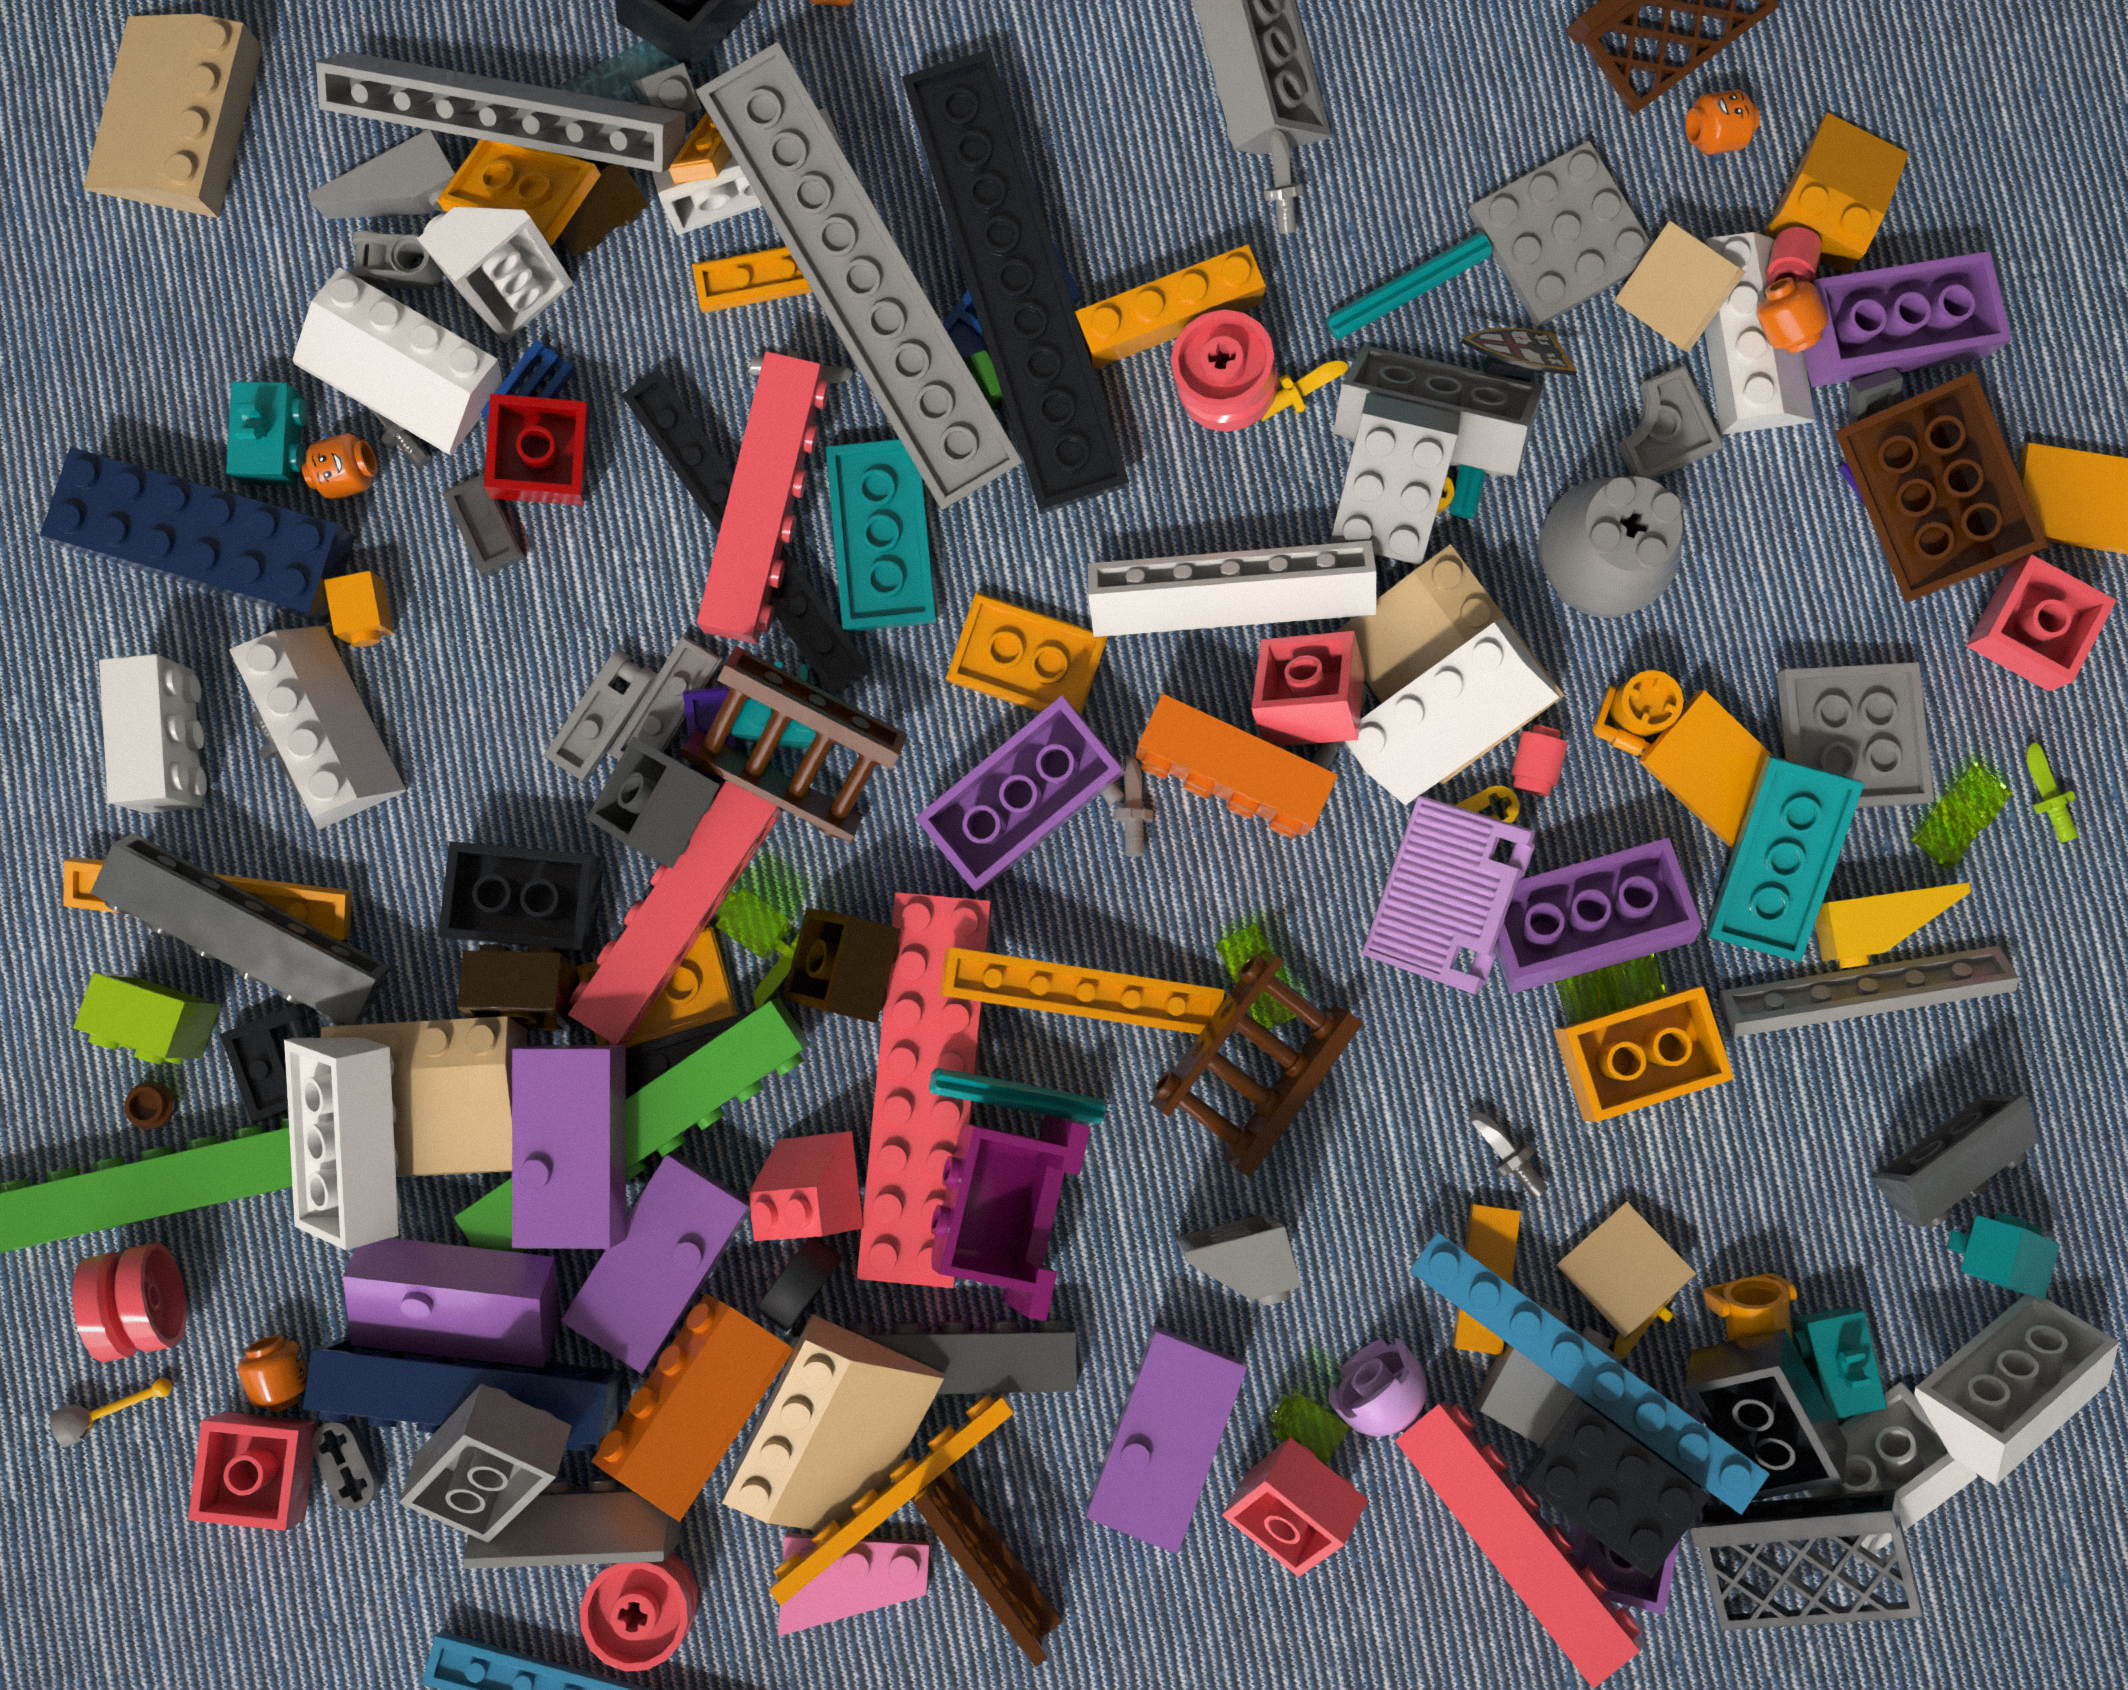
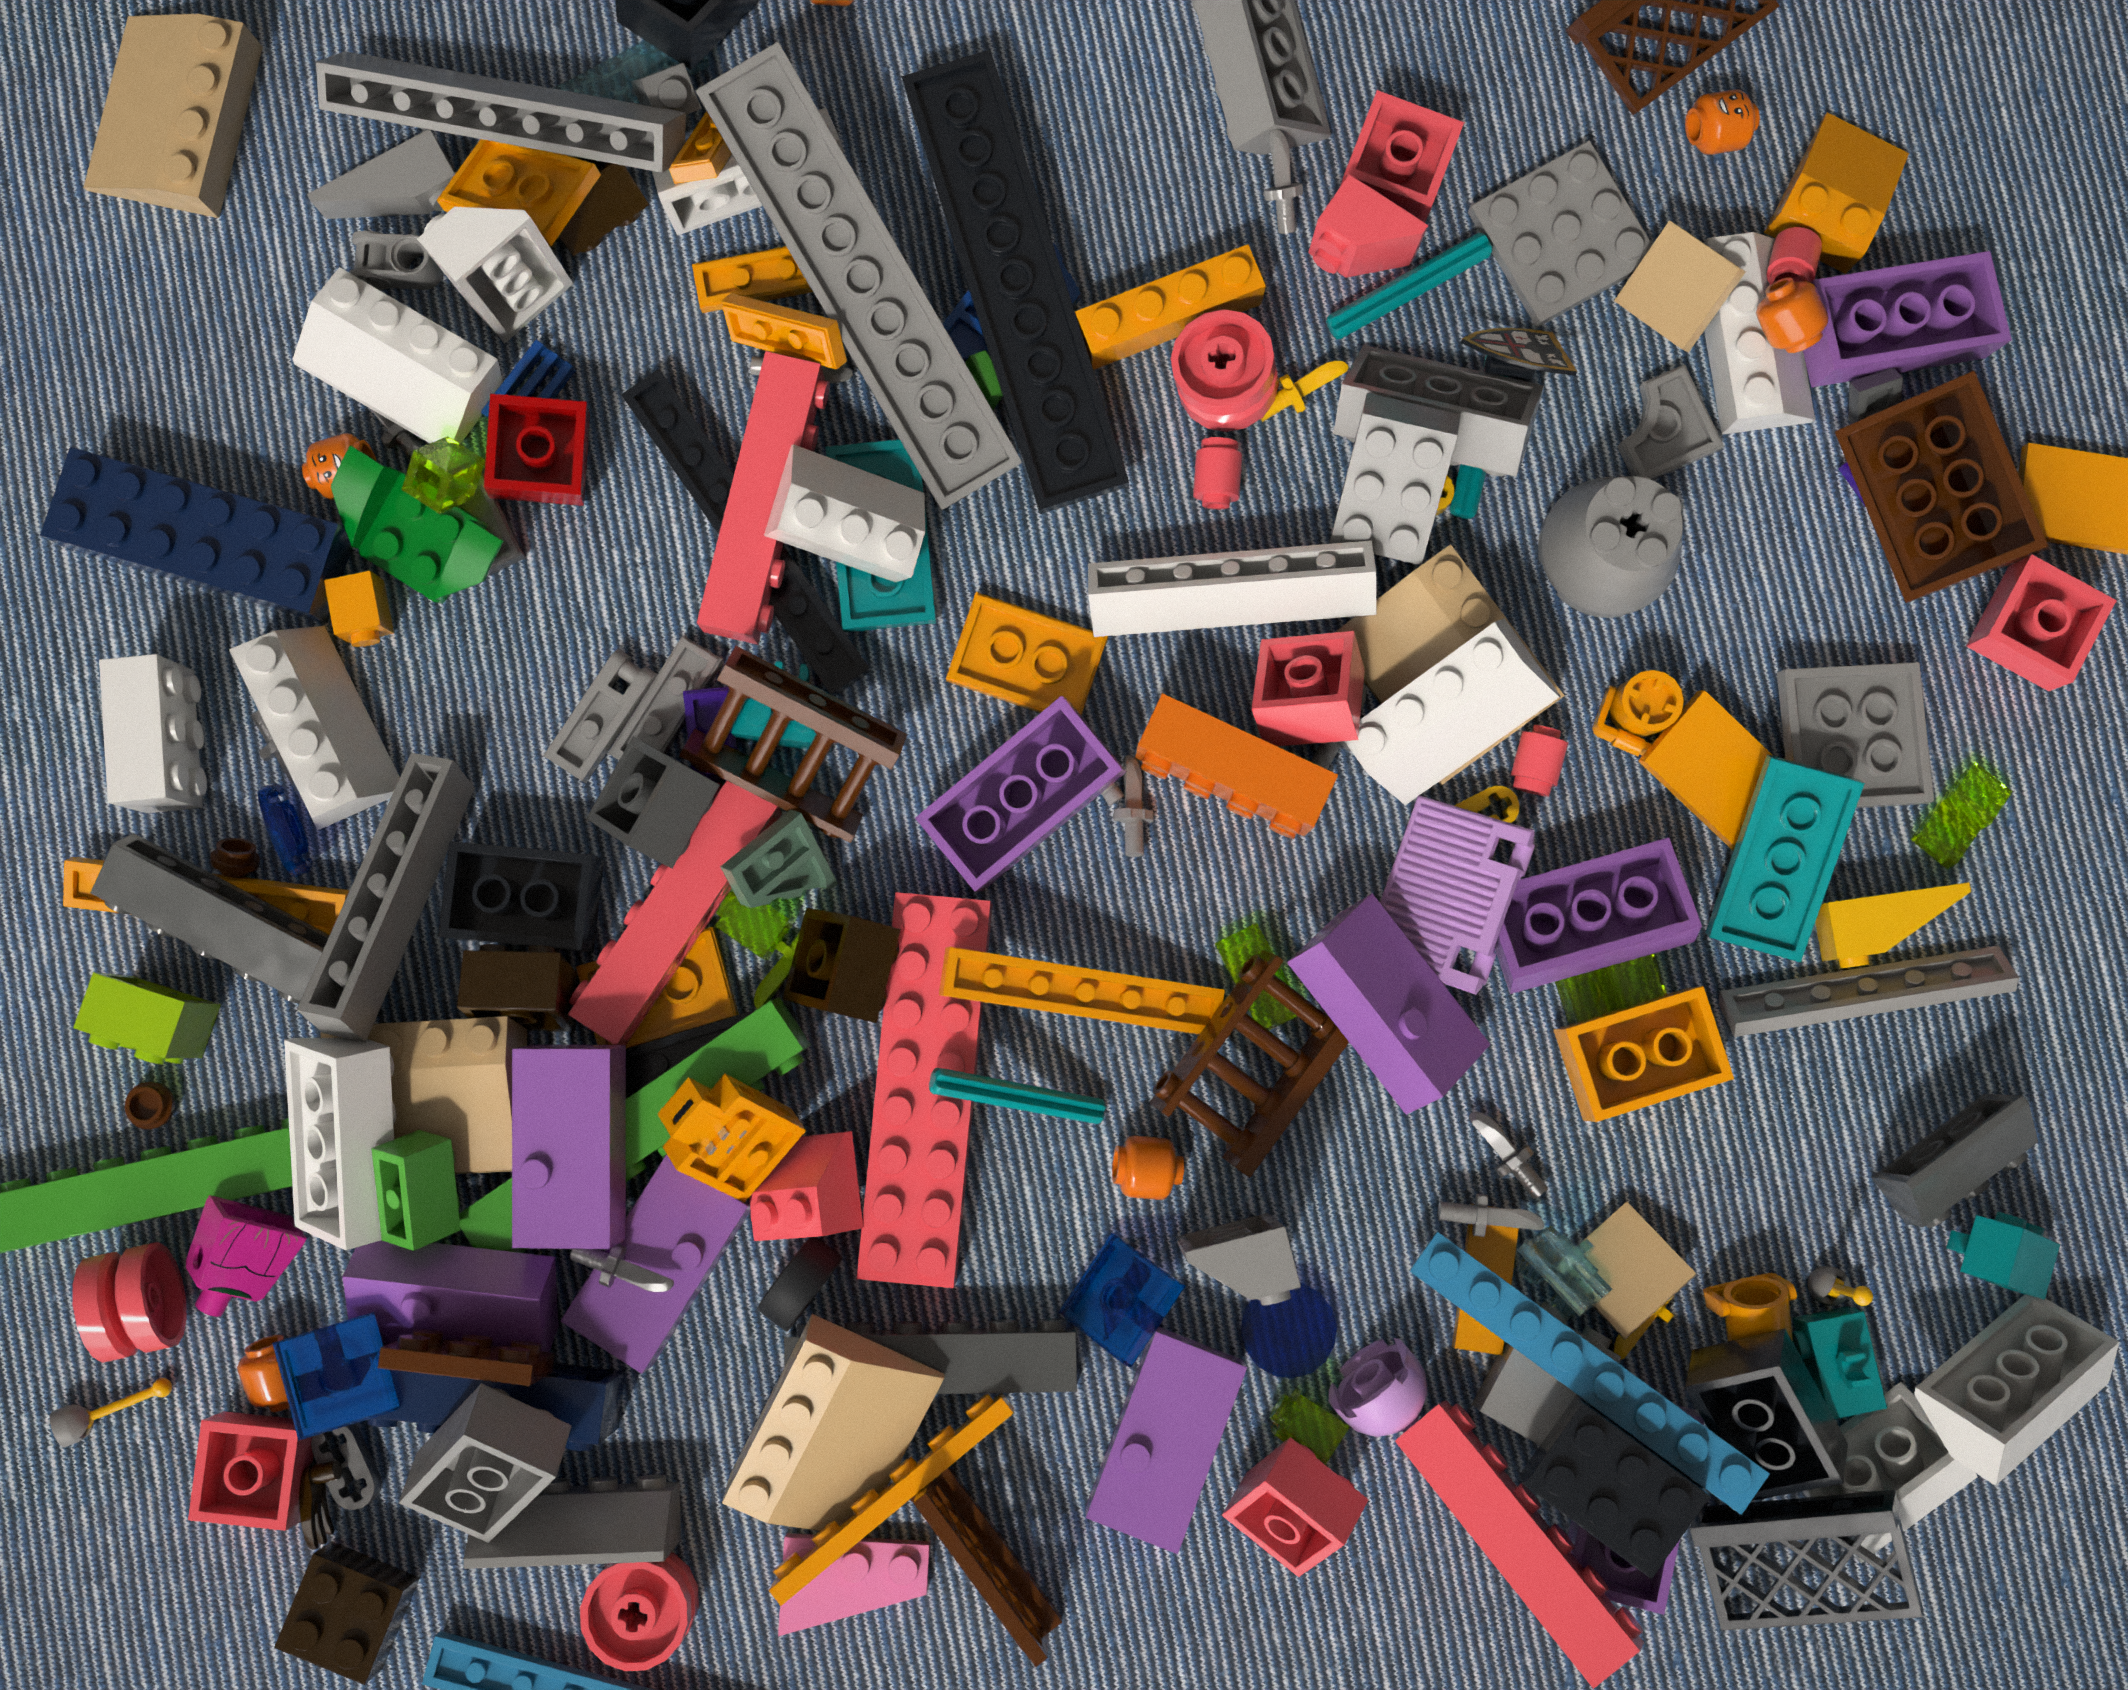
(235, 857): none -> reddish brown plate
(239, 1252): none -> dark pink torso
(260, 1060): black plate -> none
(265, 433): teal brick -> none
(284, 829): none -> clear blue tile
(313, 1501): none -> dark brown piece
(335, 1376): none -> clear blue tile
(347, 1612): none -> dark brown brick
(386, 898): none -> light grey brick
(406, 537): none -> green piece
(416, 1189): none -> bright green brick
(443, 474): none -> clear neon green brick
(471, 1358): none -> reddish brown plate
(614, 1265): none -> flat silver piece
(692, 1406): orange slope -> none
(728, 1134): none -> light orange piece
(778, 864): none -> sand green wing
(784, 330): none -> light orange tile
(848, 515): none -> white slope
(1004, 1208): magenta windscreen -> none
(1121, 1299): none -> clear blue tile
(1147, 1167): none -> orange head
(1217, 473): none -> coral brick
(1289, 1335): none -> clear blue tile
(1364, 232): none -> coral slope
(1389, 1004): none -> medium lavender brick
(1404, 152): none -> coral brick
(1481, 1215): none -> light grey piece
(1566, 1269): none -> clear light blue hips
(1824, 1282): none -> light grey hinge
(2053, 801): lime piece -> none

